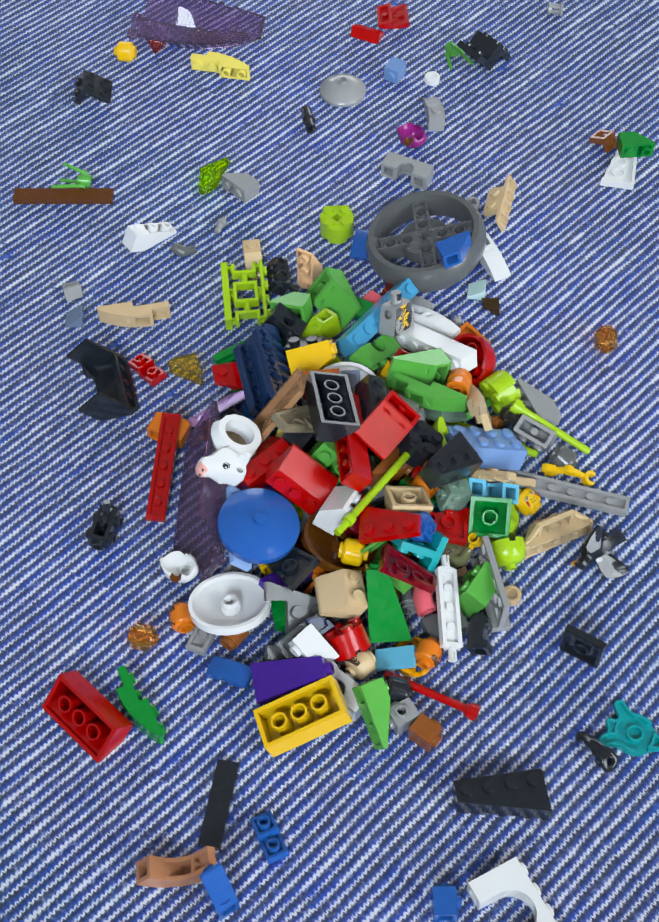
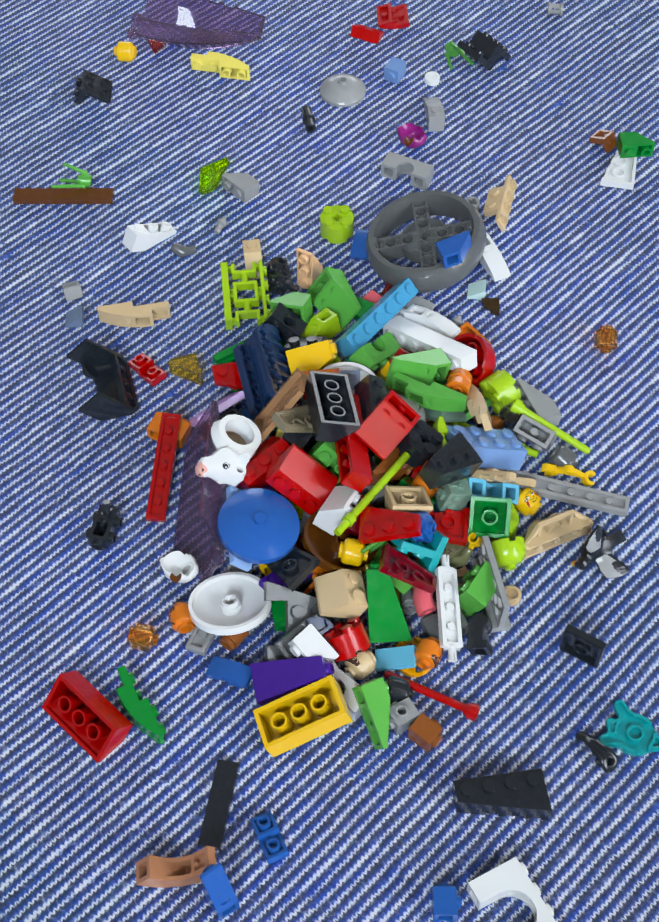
(395, 315): light grey torso -> none

